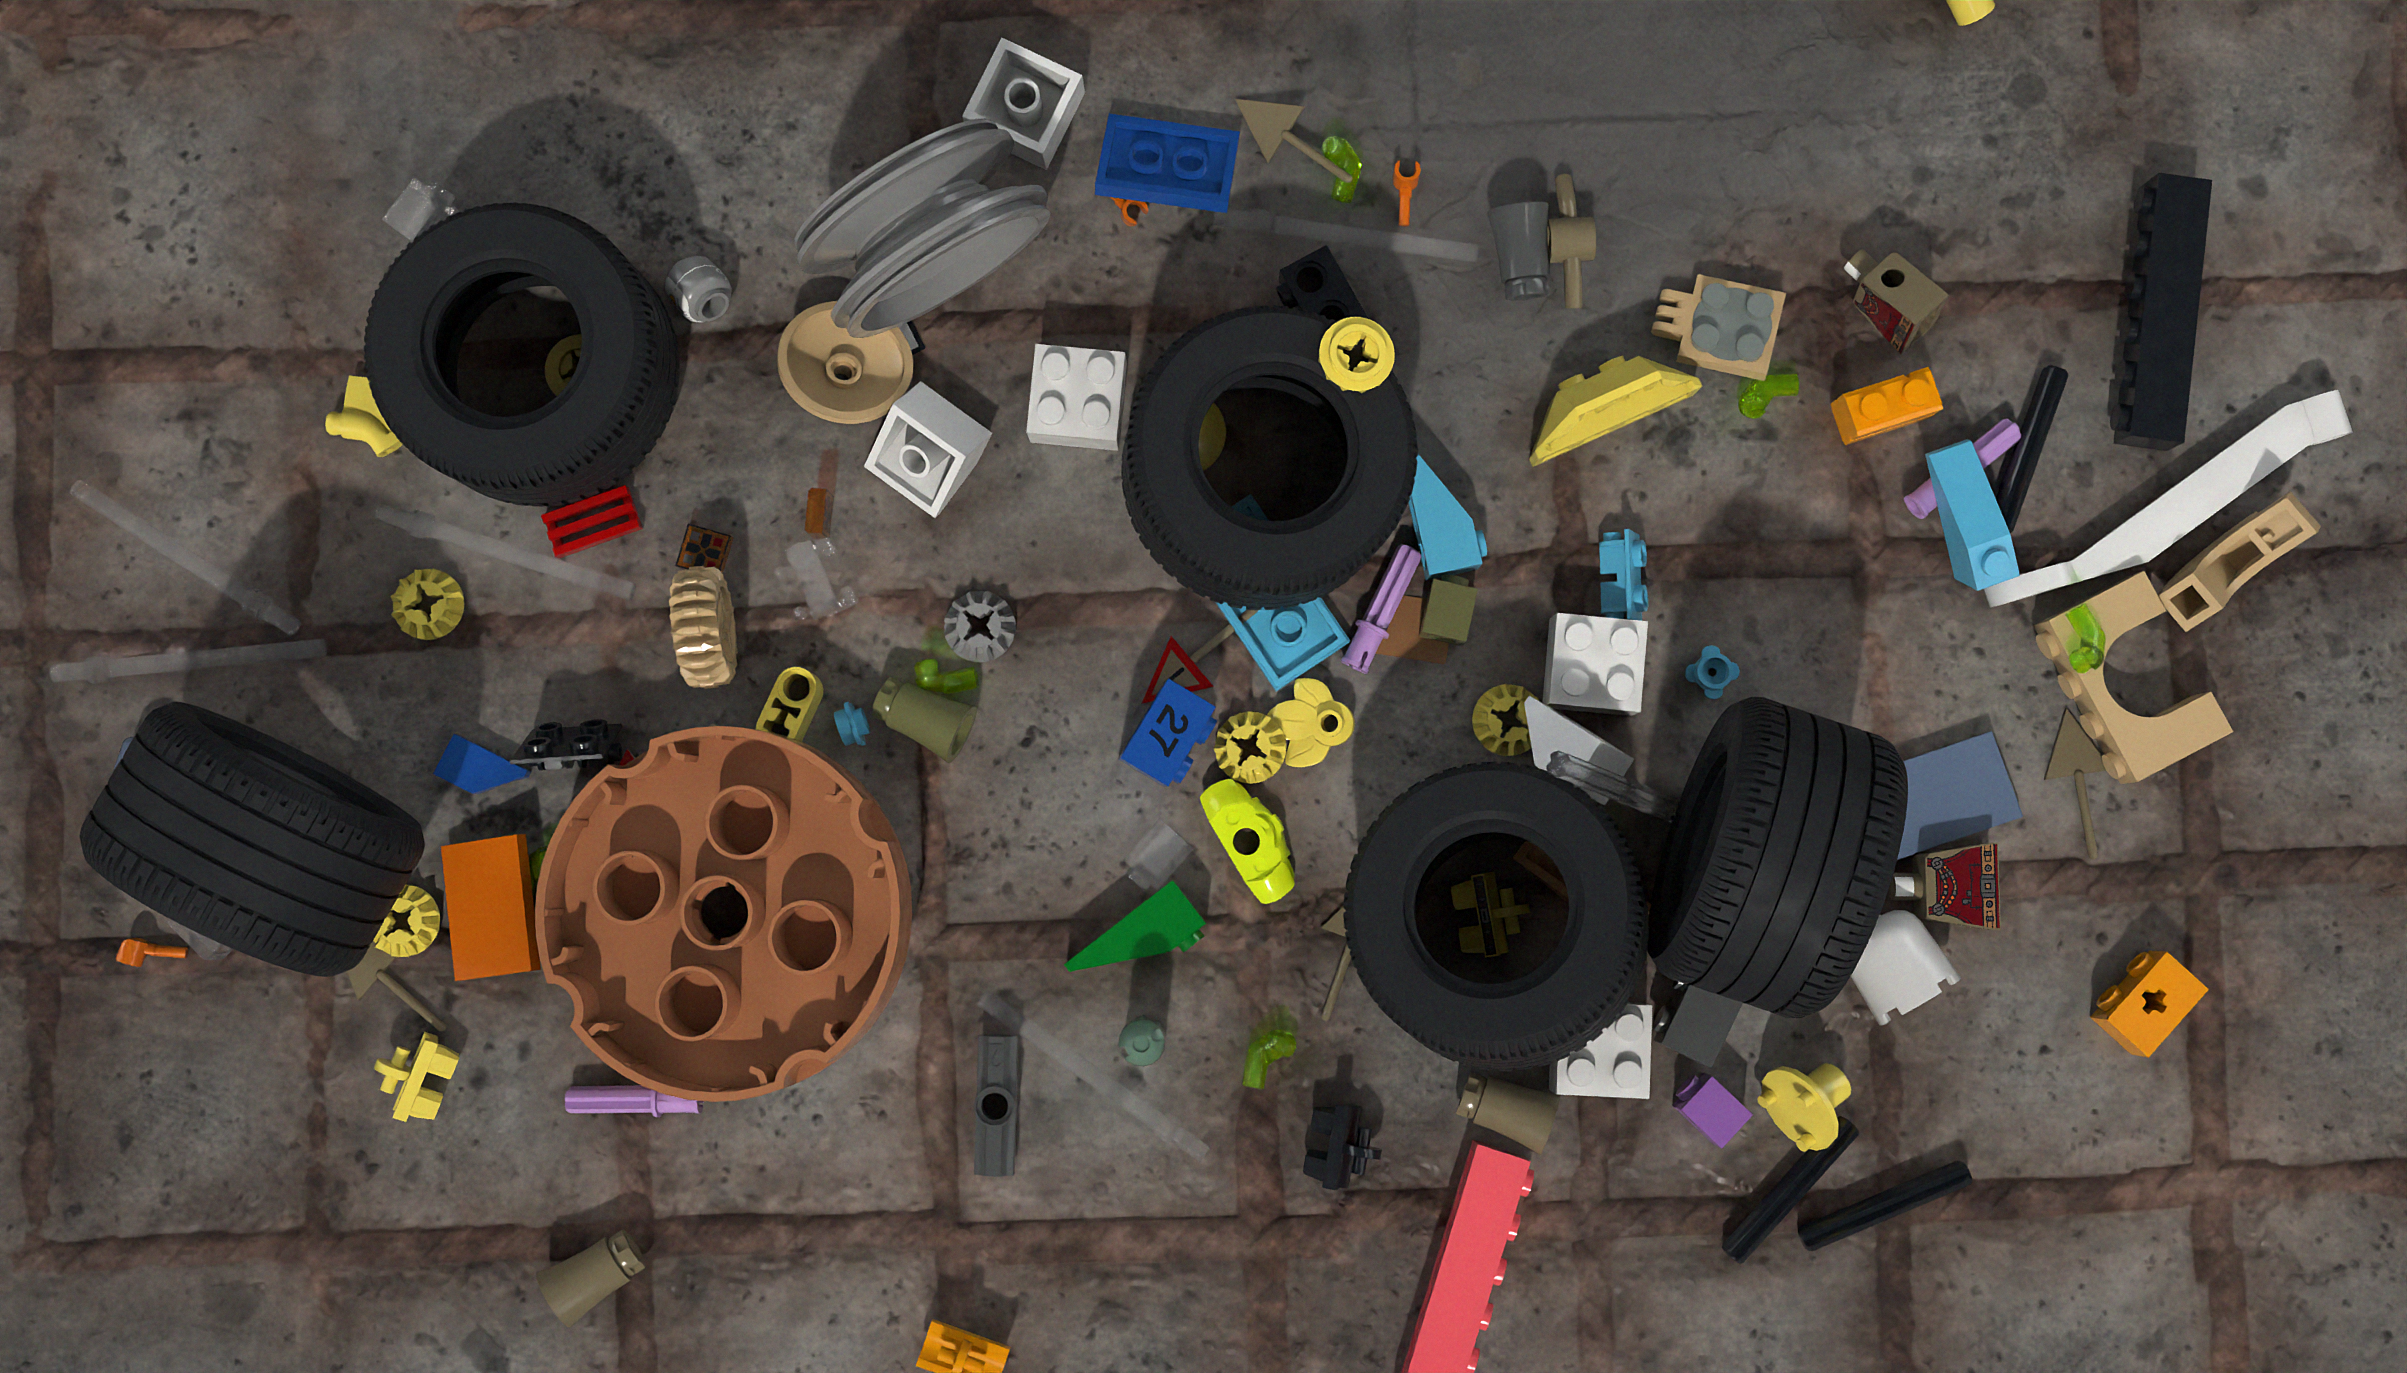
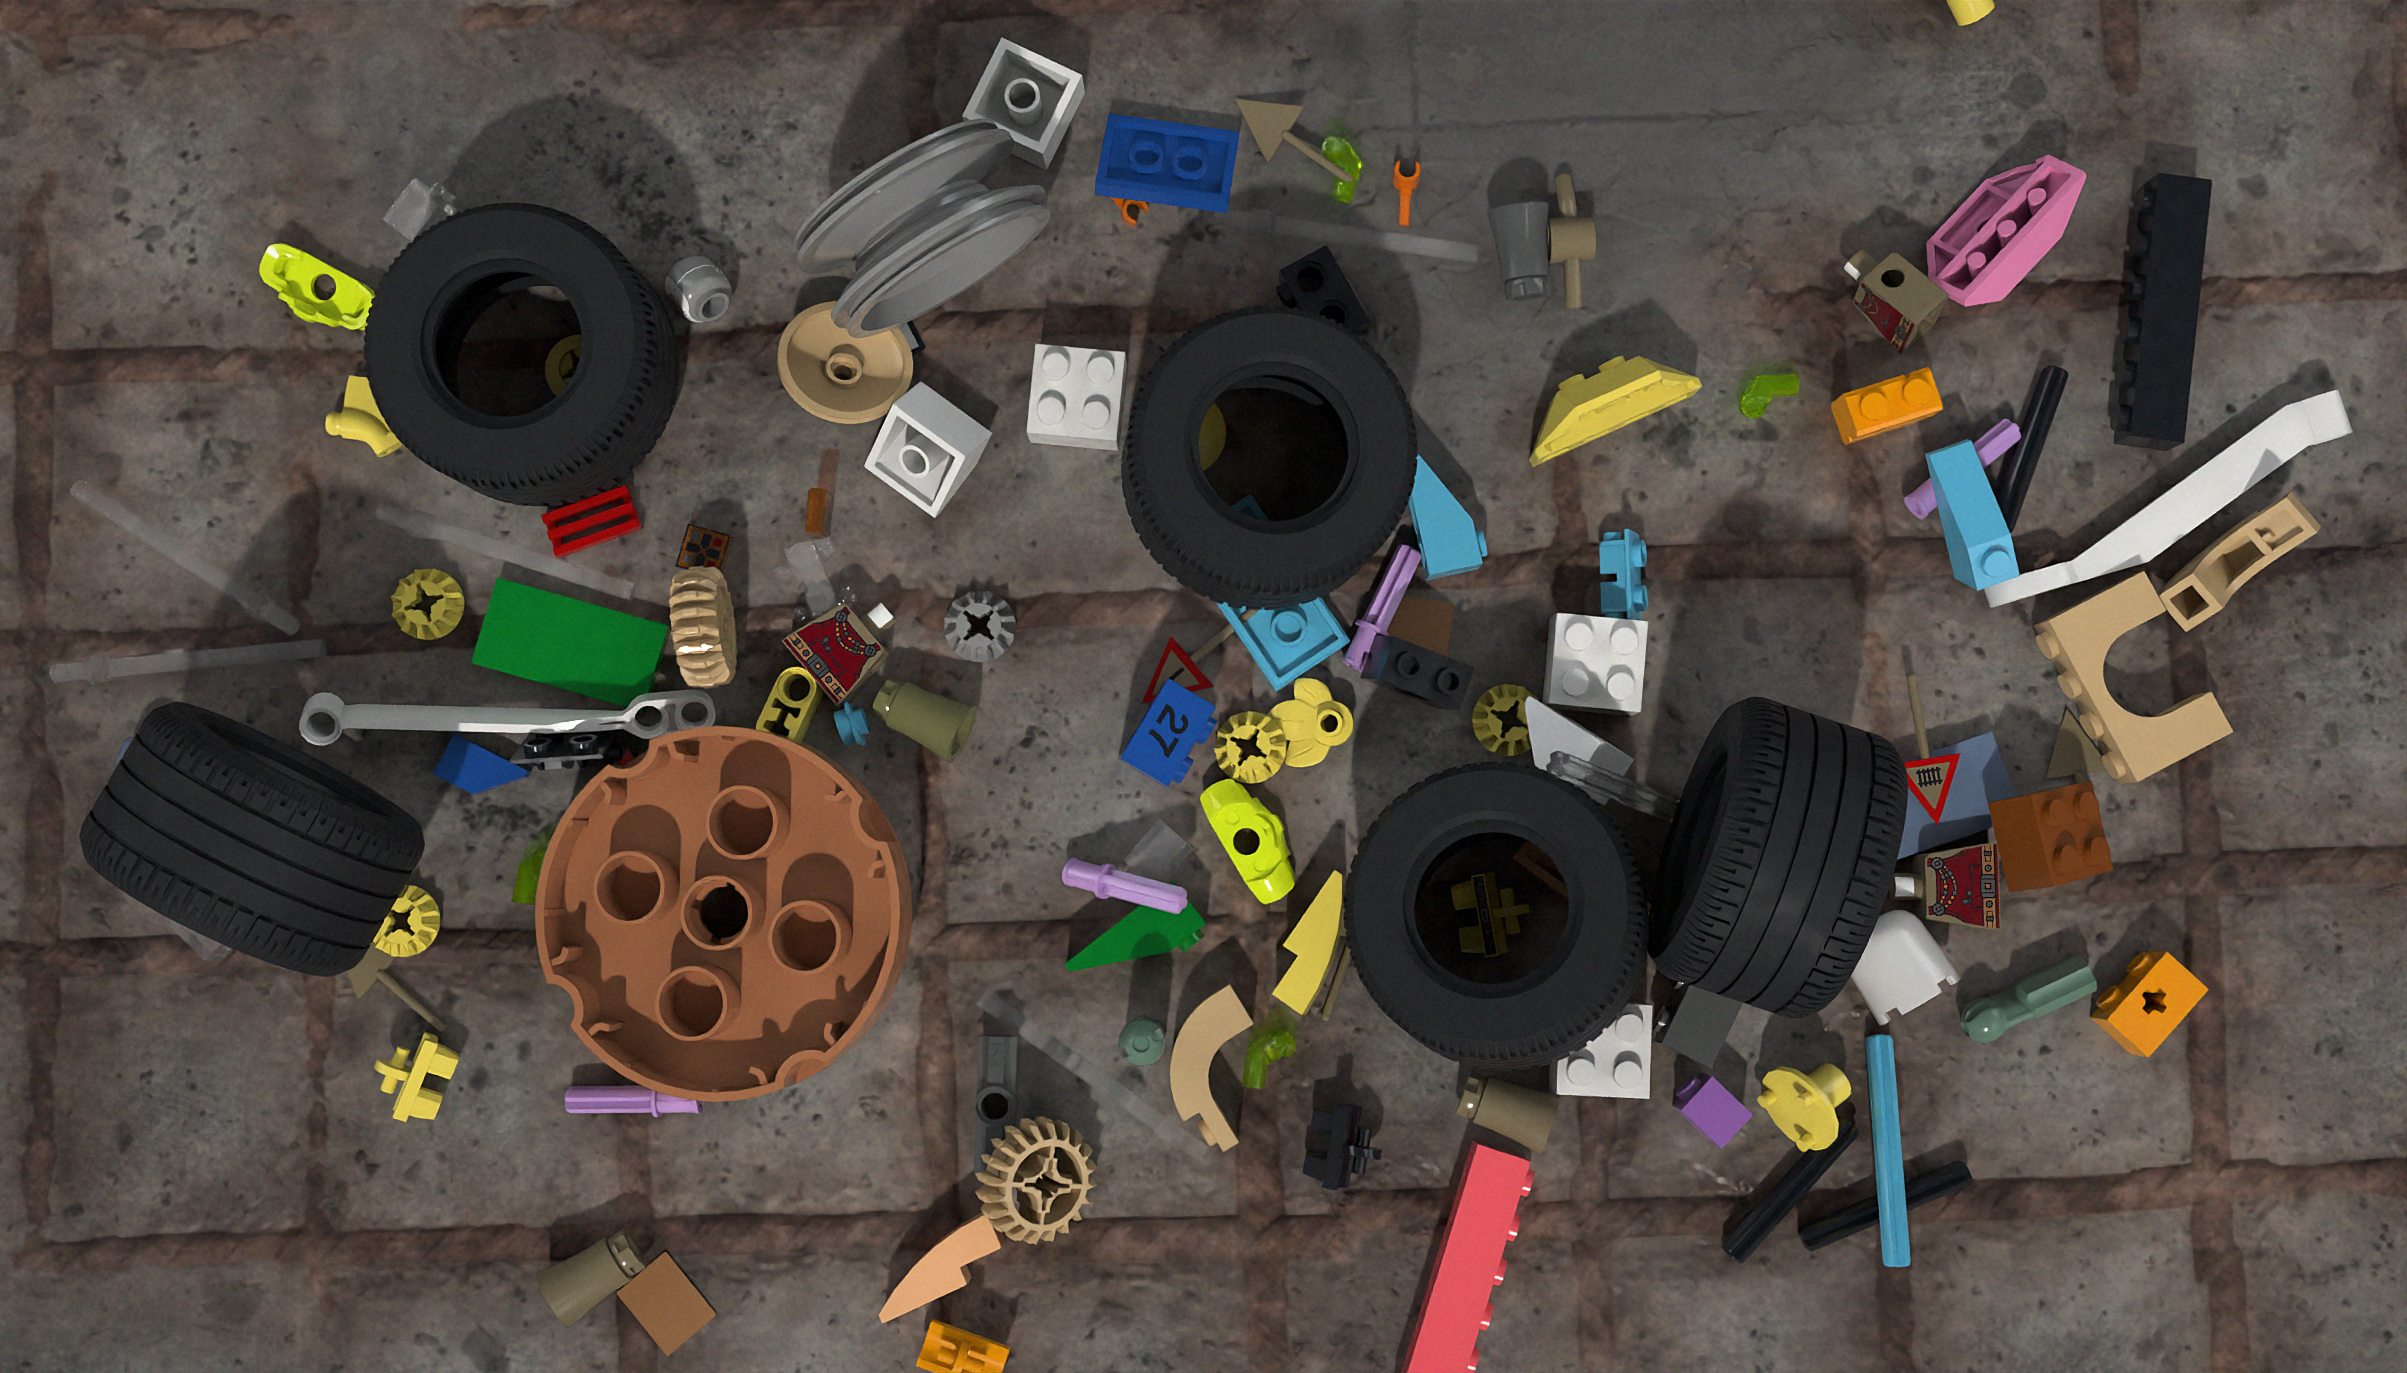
(135, 949): orange hand -> none
(294, 275): none -> neon yellow piece
(490, 907): orange tile -> none
(501, 719): none -> white piece
(570, 644): none -> green tile
(666, 1303): none -> medium nougat sticker
(842, 649): none -> torso
(944, 682): clear neon green arm -> none
(944, 1266): none -> light nougat slope
(1021, 1160): none -> tan gear
(1109, 882): none -> lavender axle
(1200, 1037): none -> tan arch
(1315, 945): none -> light yellow slope
(1376, 348): light yellow gear -> none
(1417, 672): none -> black brick
(1448, 610): olive brick -> none
(1722, 325): piece -> none
(1724, 669): medium azure plate -> none
(1888, 1151): none -> medium azure axle
(1928, 777): none -> piece
(2003, 230): none -> bright pink wedge
(2028, 998): none -> sand green piece
(2050, 836): none -> dark orange brick
(2091, 640): clear neon green arm -> none

